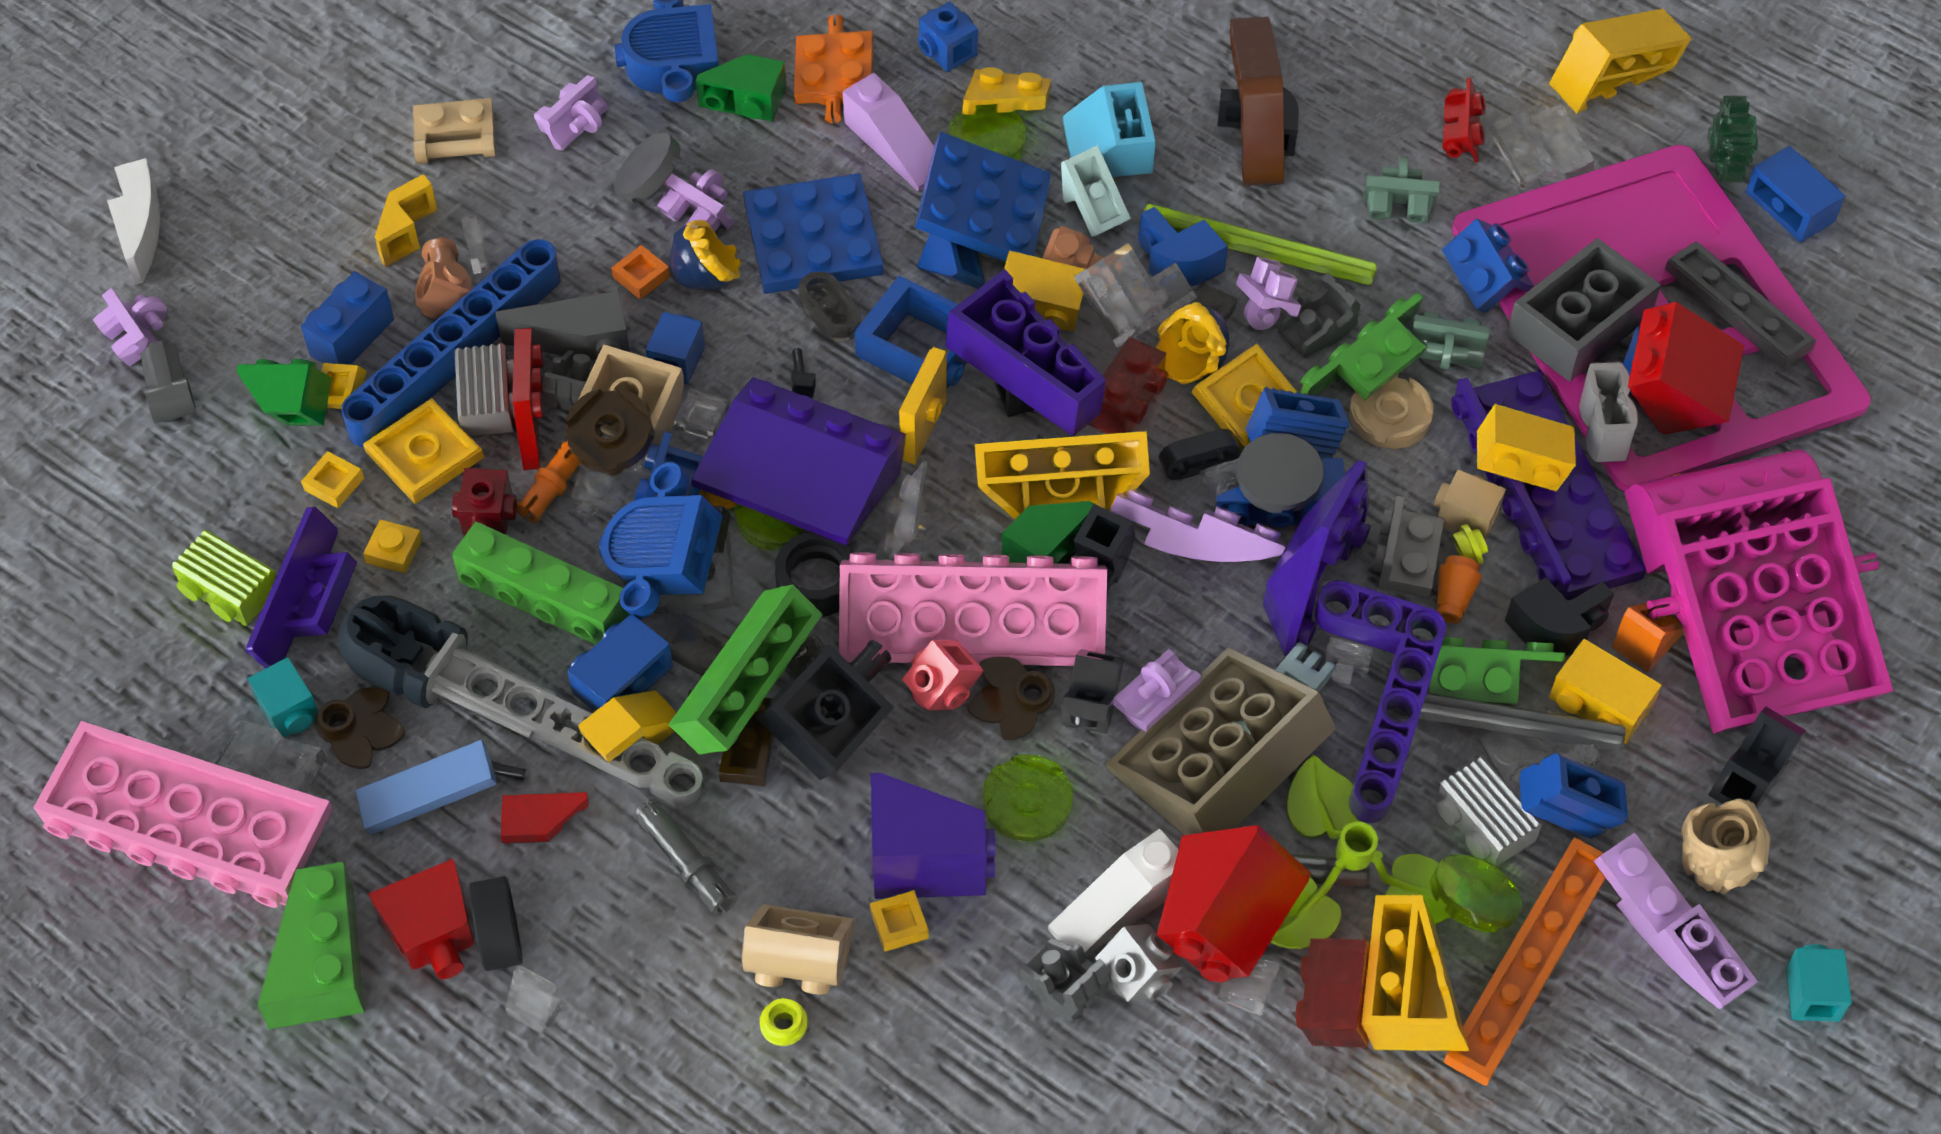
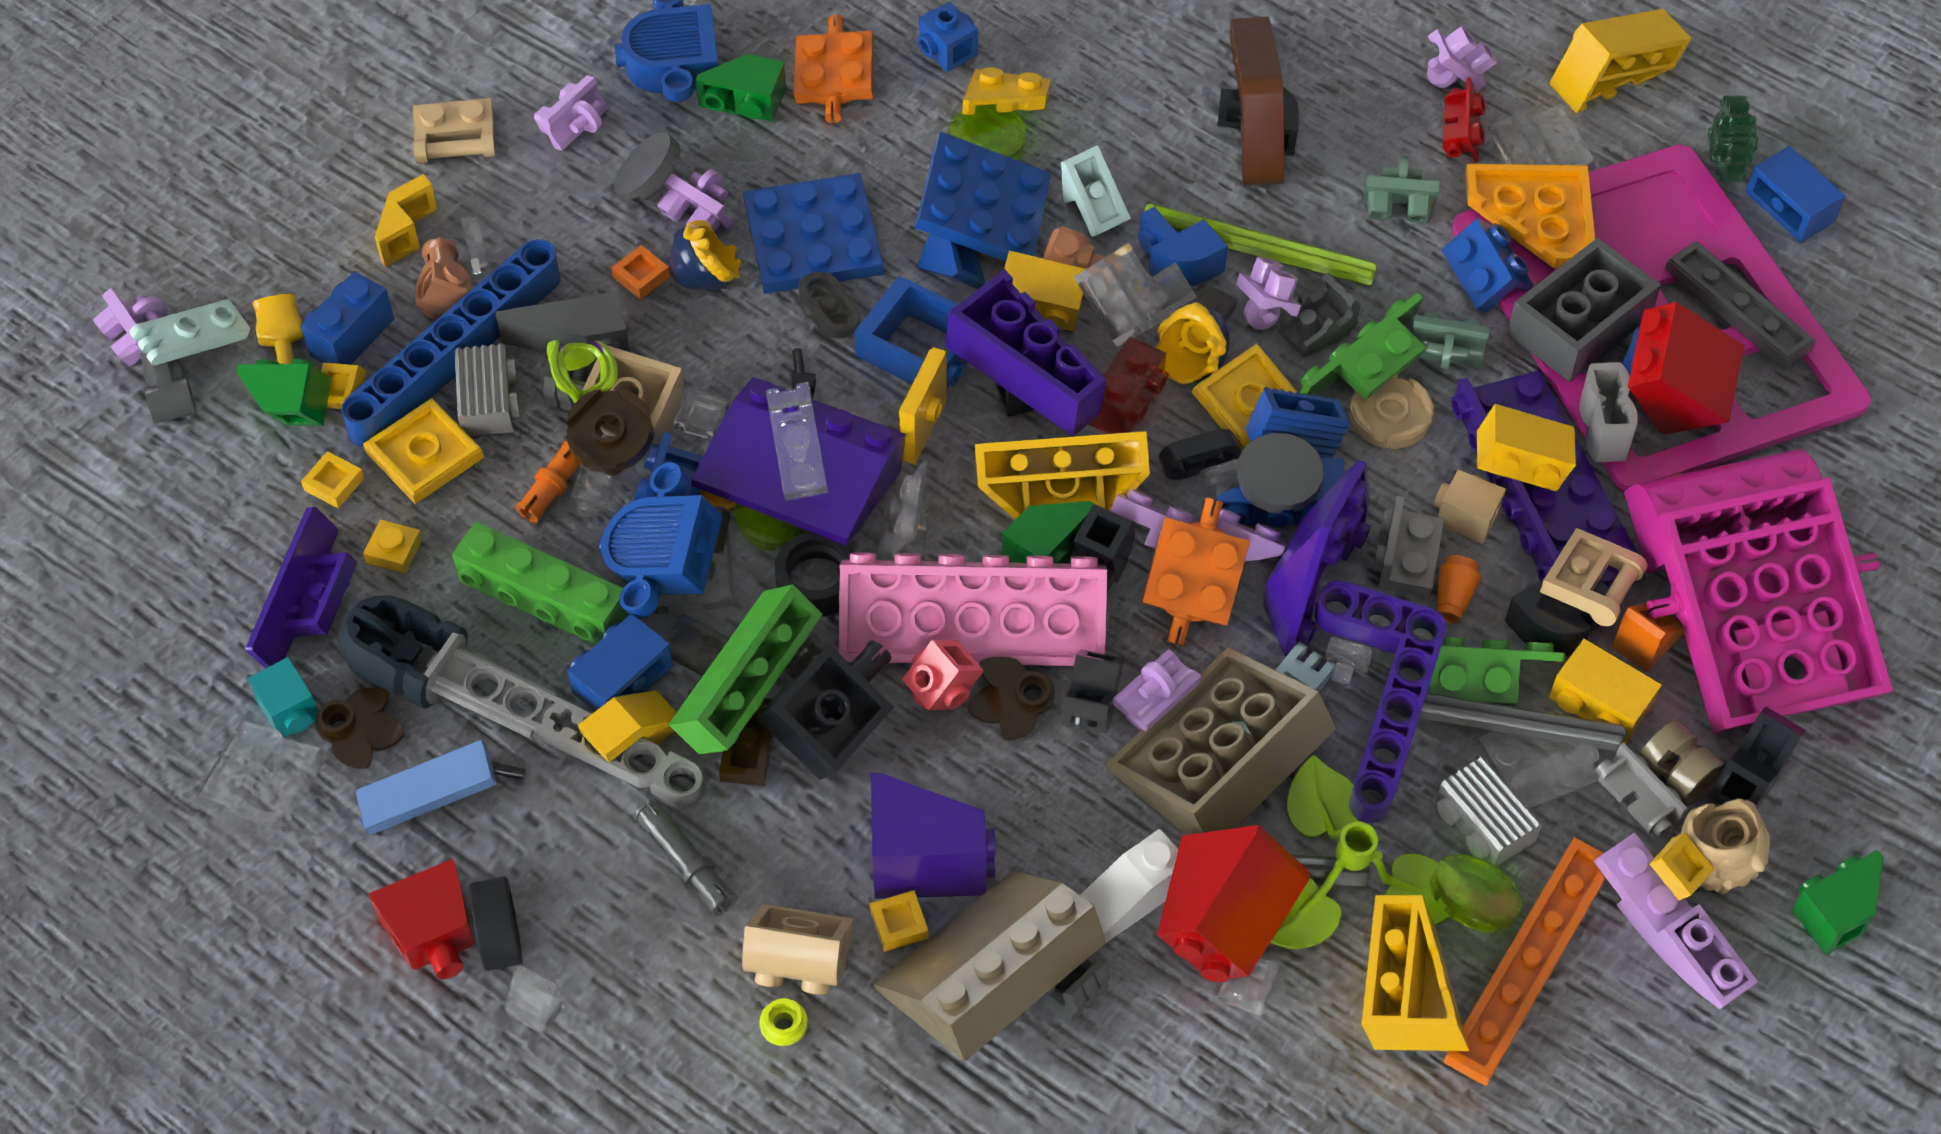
(136, 217): white slope -> none
(182, 813): bright pink bracket -> none
(190, 332): none -> light aqua hinge
(224, 578): lime brick -> none
(278, 324): none -> yellow piece
(316, 952): bright green wedge -> none
(486, 499): dark red brick -> none
(527, 395): red wing -> none
(538, 816): red tile -> none
(576, 356): none -> lime piece
(677, 342): blue brick -> none
(797, 442): none -> clear plate
(888, 128): lavender slope -> none
(994, 960): none -> dark tan slope
(1027, 798): clear neon green tile -> none
(1119, 124): medium azure slope -> none
(1139, 963): light grey brick -> none
(1195, 572): none -> orange plate
(1334, 992): clear red brick -> none
(1459, 58): none -> lavender hips
(1470, 543): neon yellow plate -> none
(1537, 206): none -> light orange plate
(1573, 796): blue brick -> none
(1581, 568): none -> tan plate
(1657, 805): none -> light grey hinge
(1681, 866): none -> yellow plate
(1696, 769): none -> dark tan wheel
(1818, 984): teal brick -> none
(1842, 904): none -> green slope

